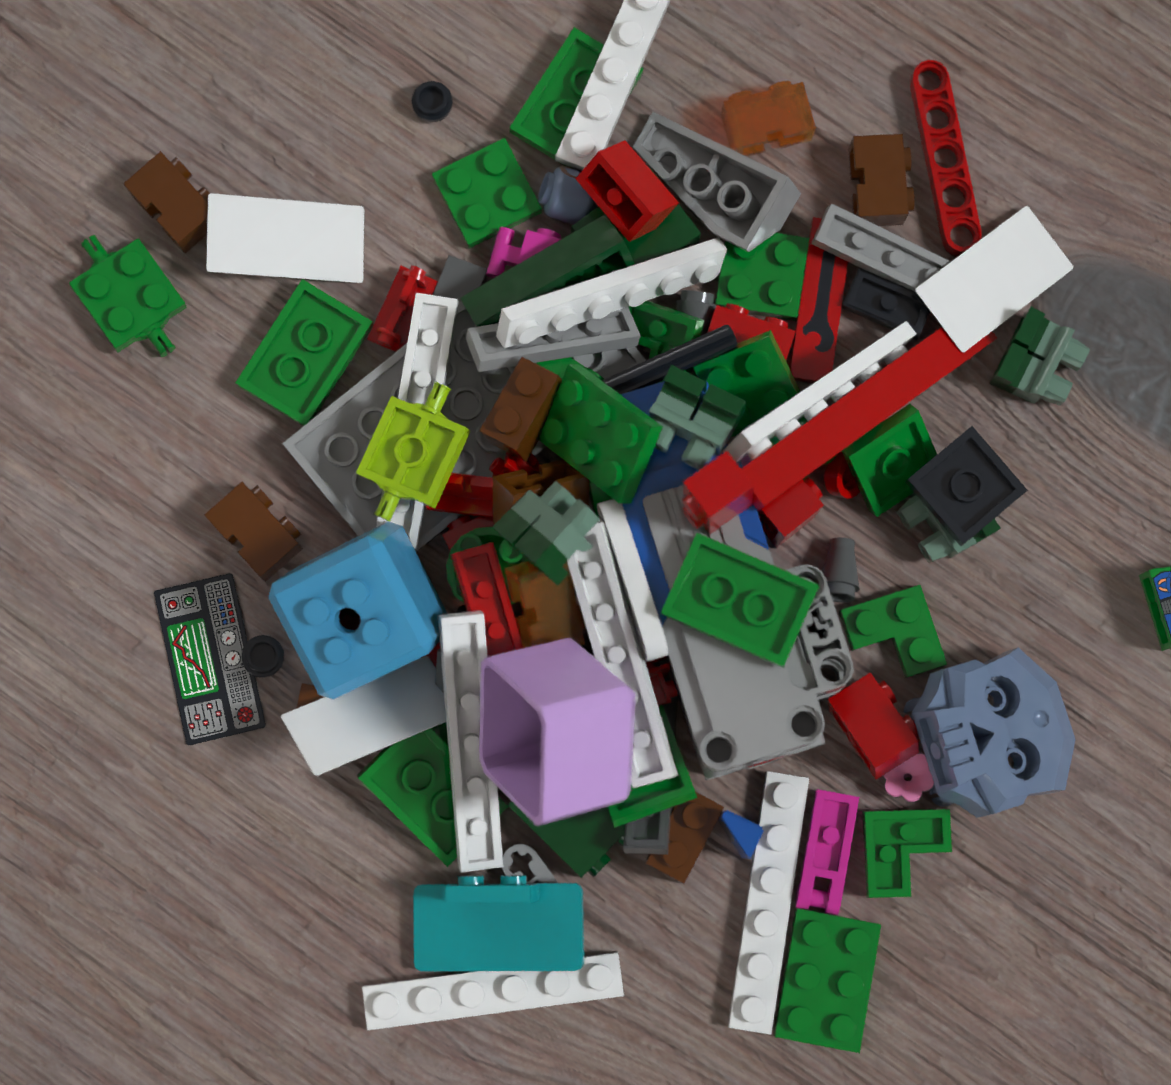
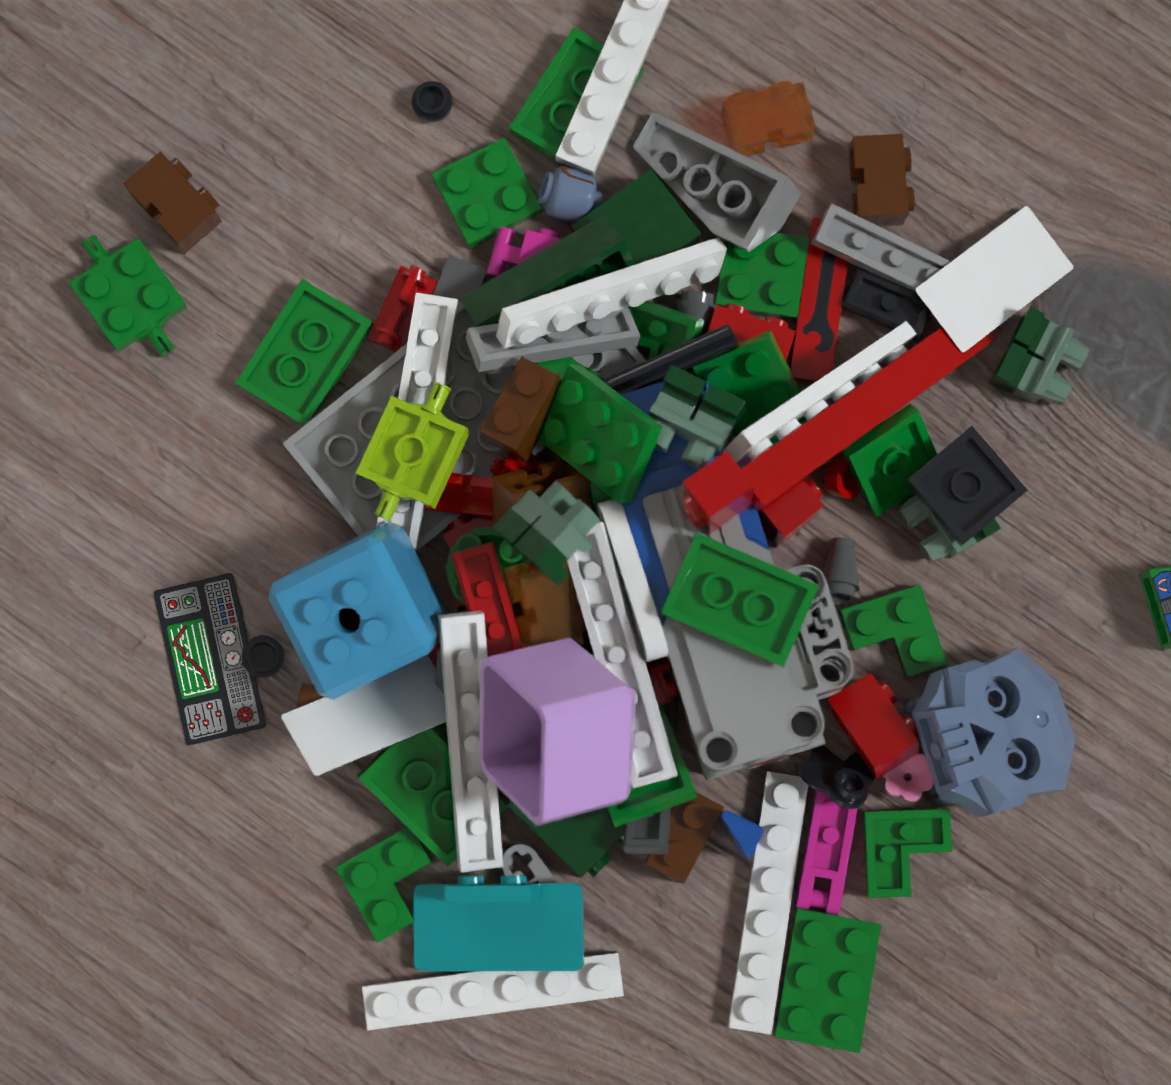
(246, 519): reddish brown brick -> none
(285, 238): white sticker -> none
(373, 877): none -> green plate
(627, 190): red brick -> none
(841, 780): none -> black plate
(951, 139): red beam -> none

